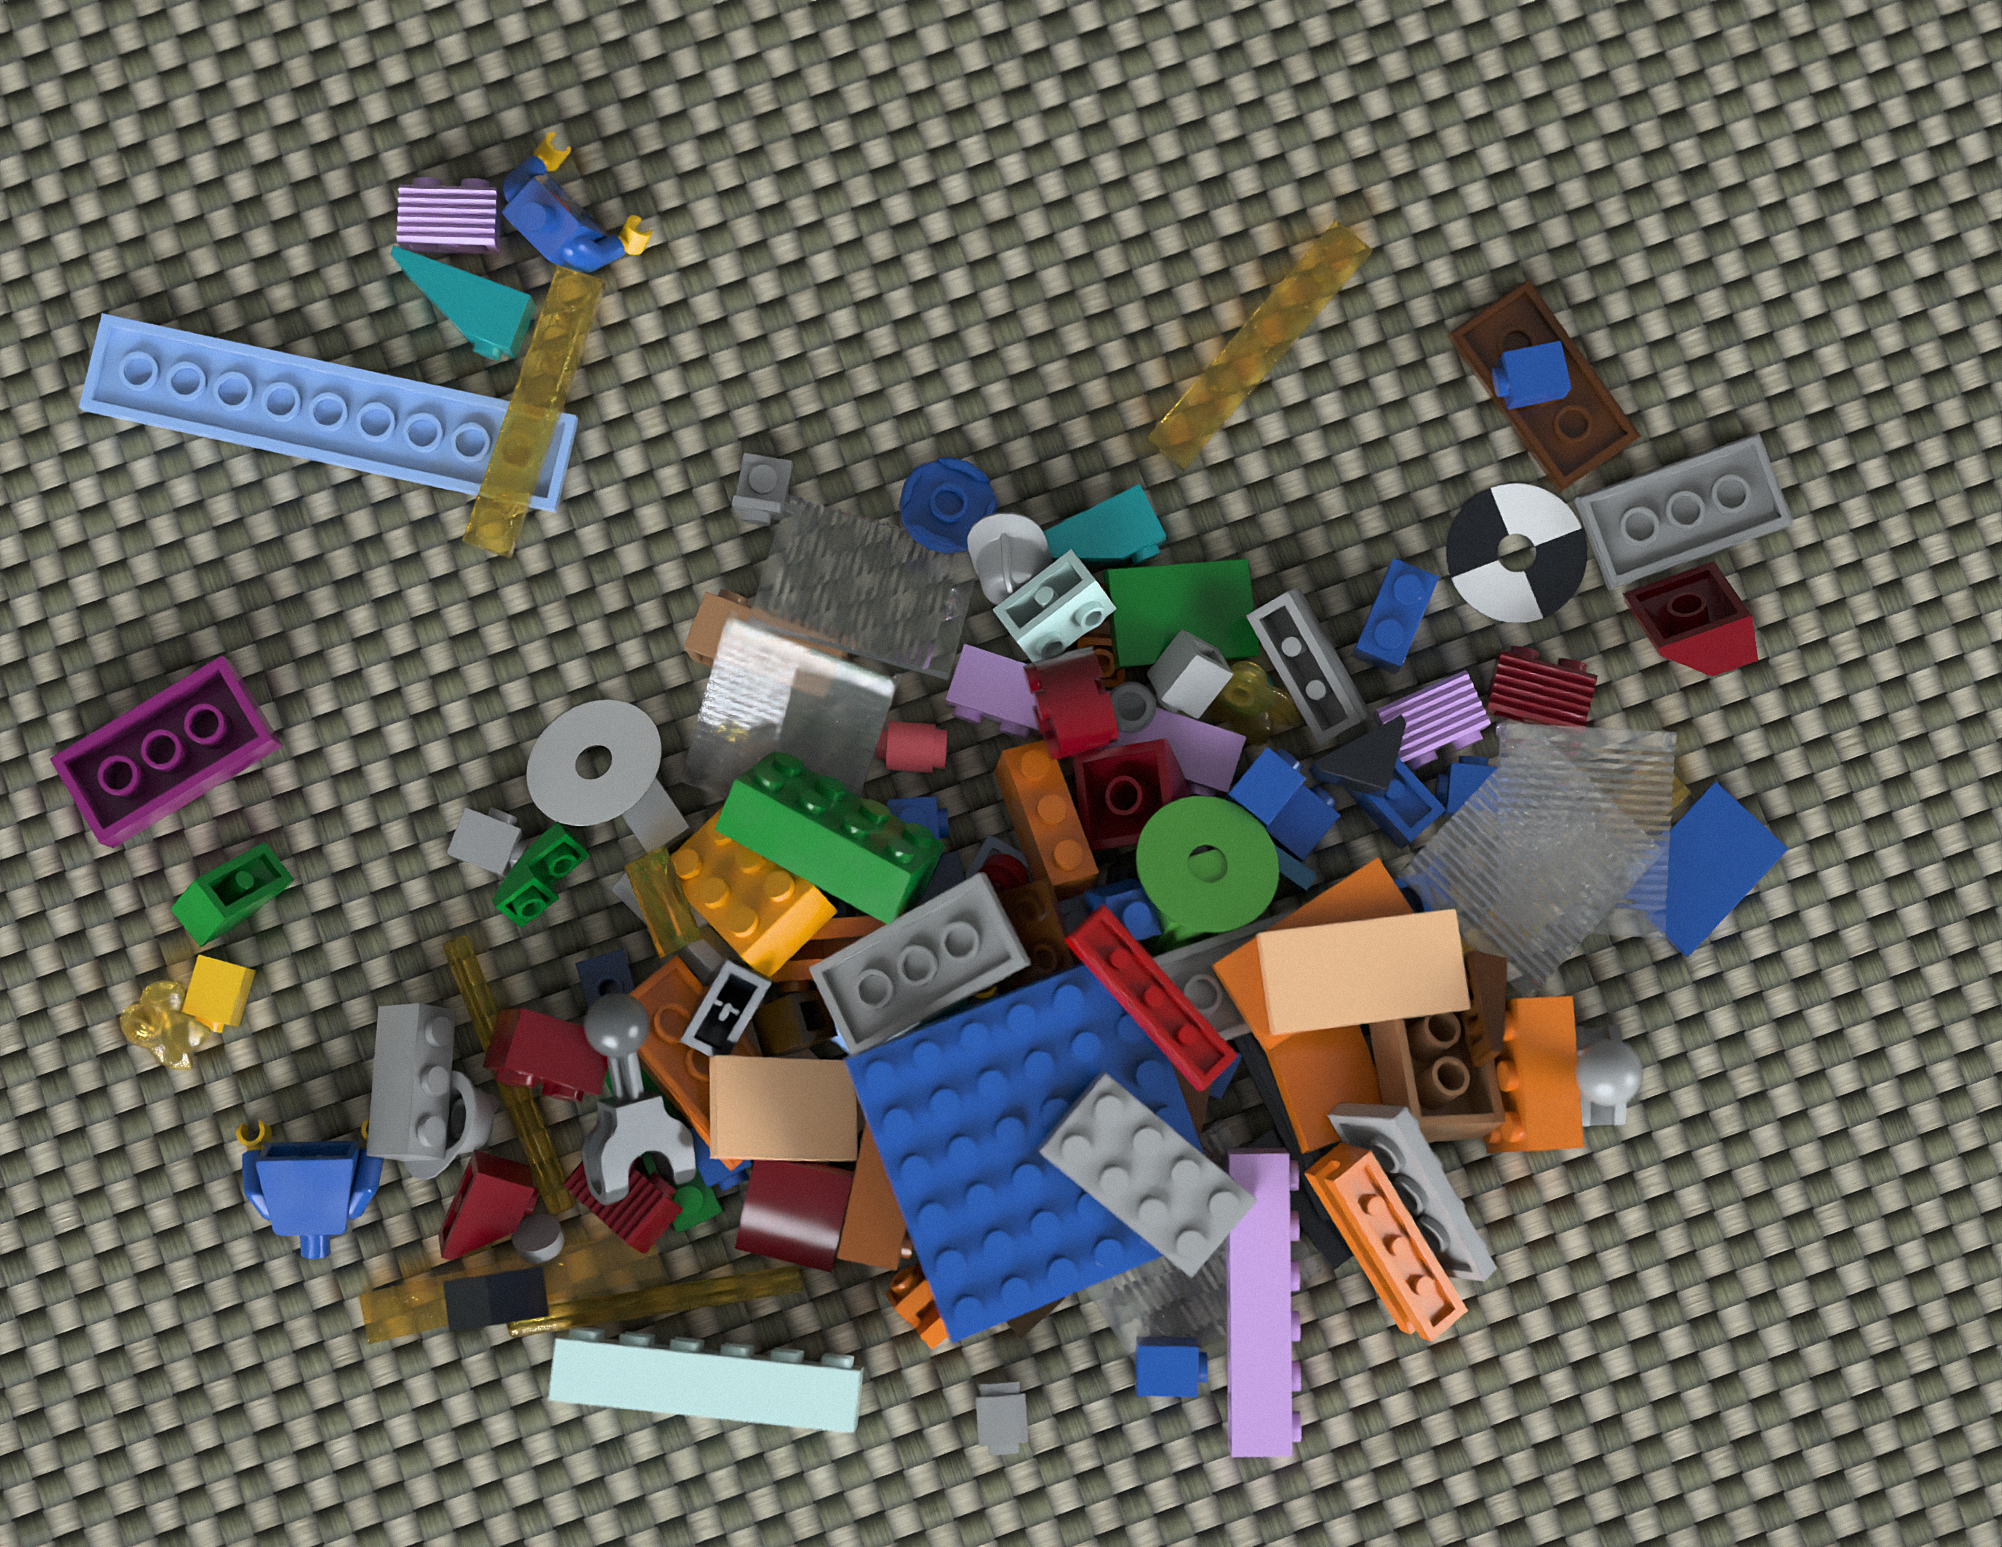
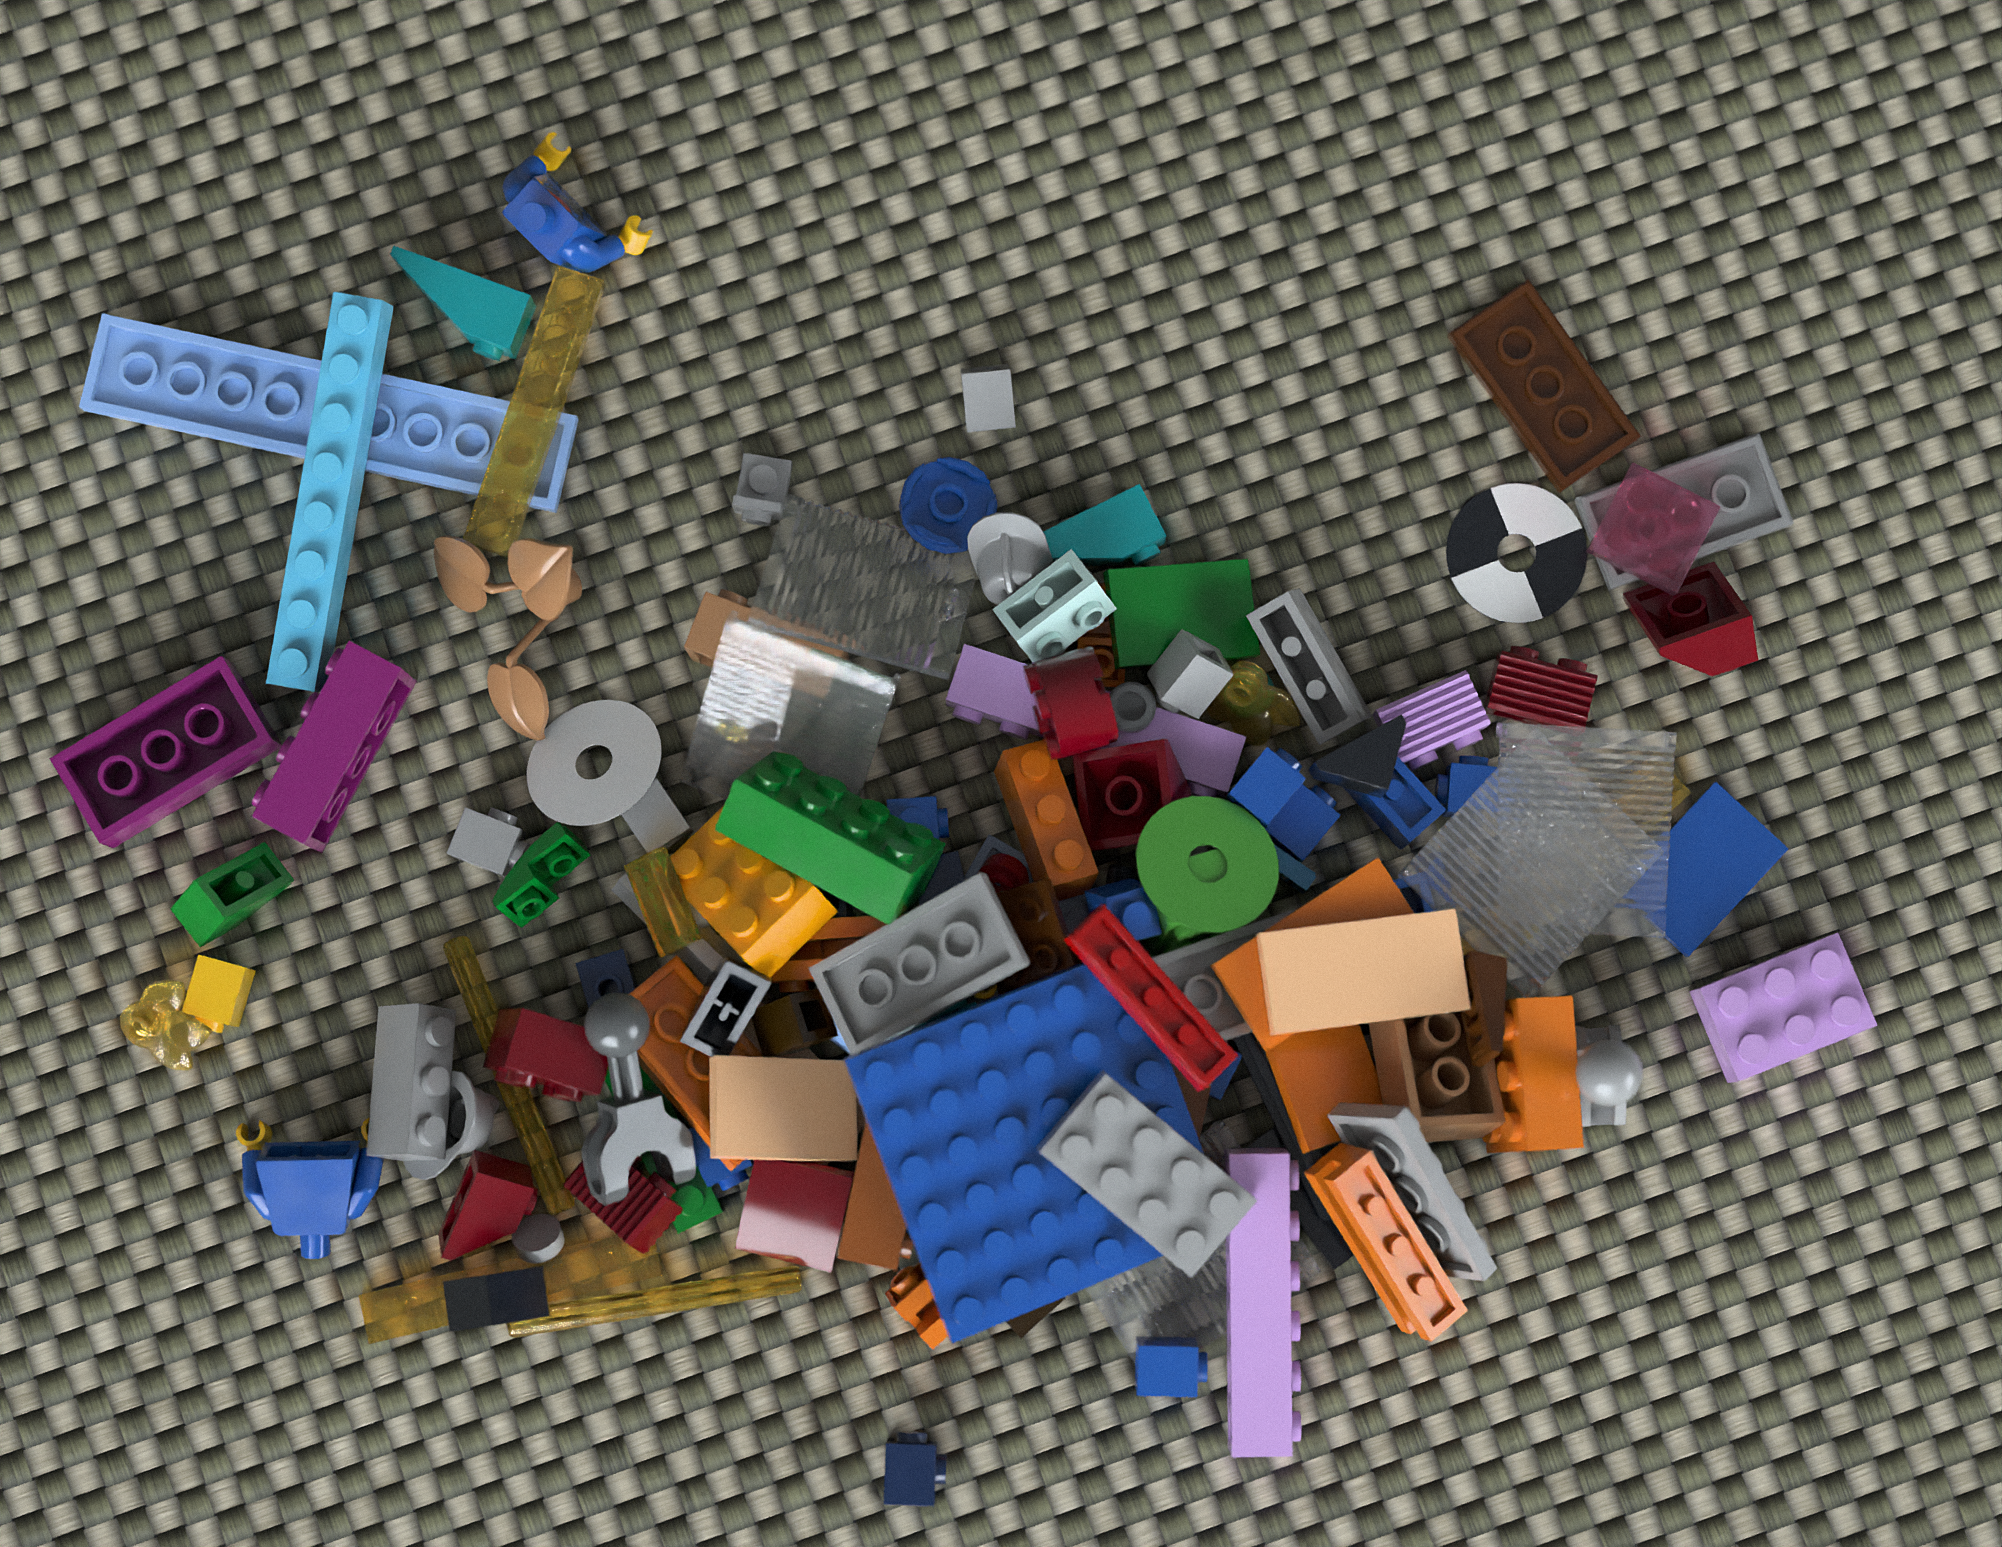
(330, 491): none -> medium azure brick
(333, 746): none -> magenta brick
(449, 217): lavender brick -> none
(546, 585): none -> medium nougat plant
(705, 1381): light aqua brick -> none
(912, 1470): none -> dark blue brick
(913, 747): coral brick -> none
(988, 398): none -> light grey brick
(1001, 1417): light grey brick -> none
(1259, 345): clear yellow plate -> none
(1394, 616): blue brick -> none
(1532, 375): blue brick -> none
(1653, 529): none -> clear pink plate
(1783, 1008): none -> lavender brick

